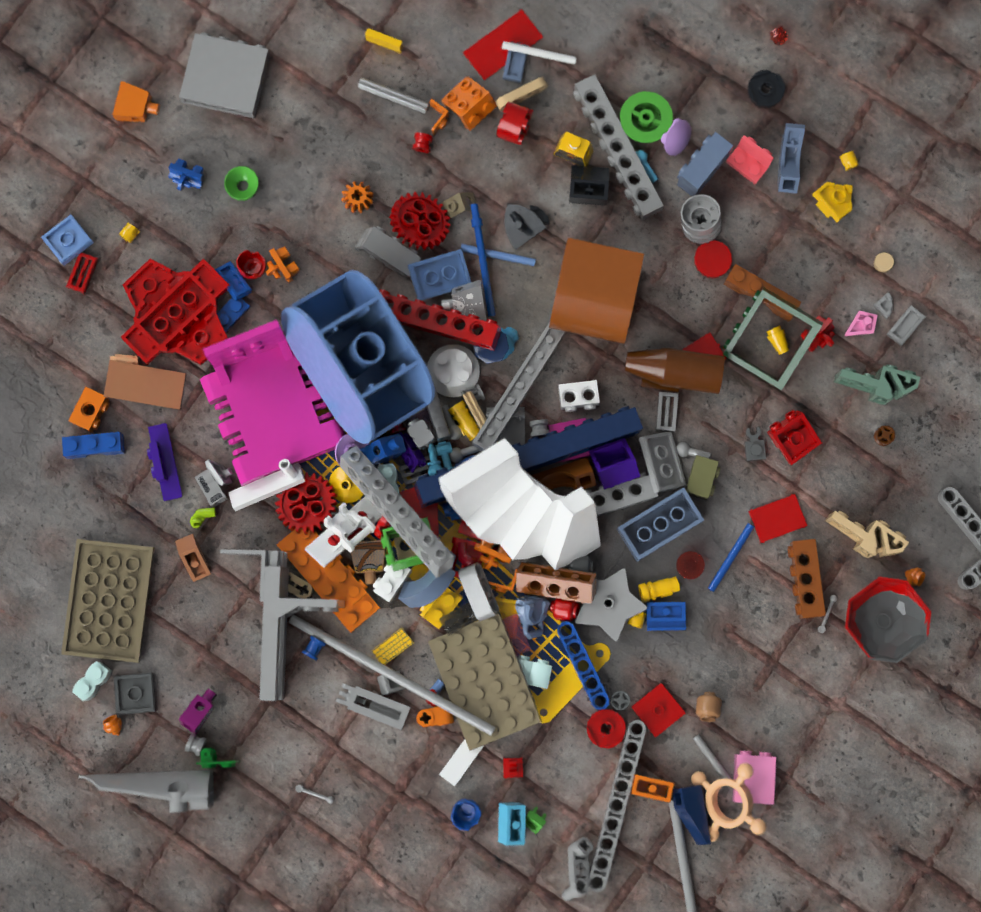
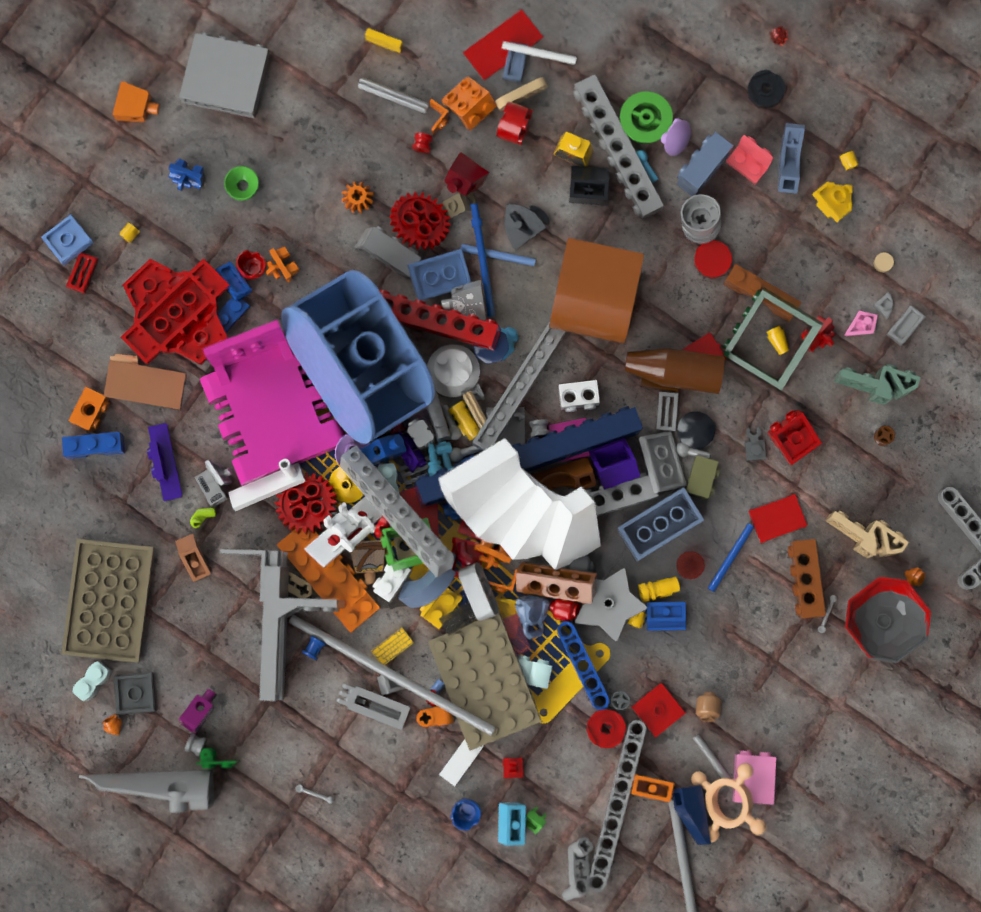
(465, 175): none -> dark red torso
(696, 430): none -> black dish

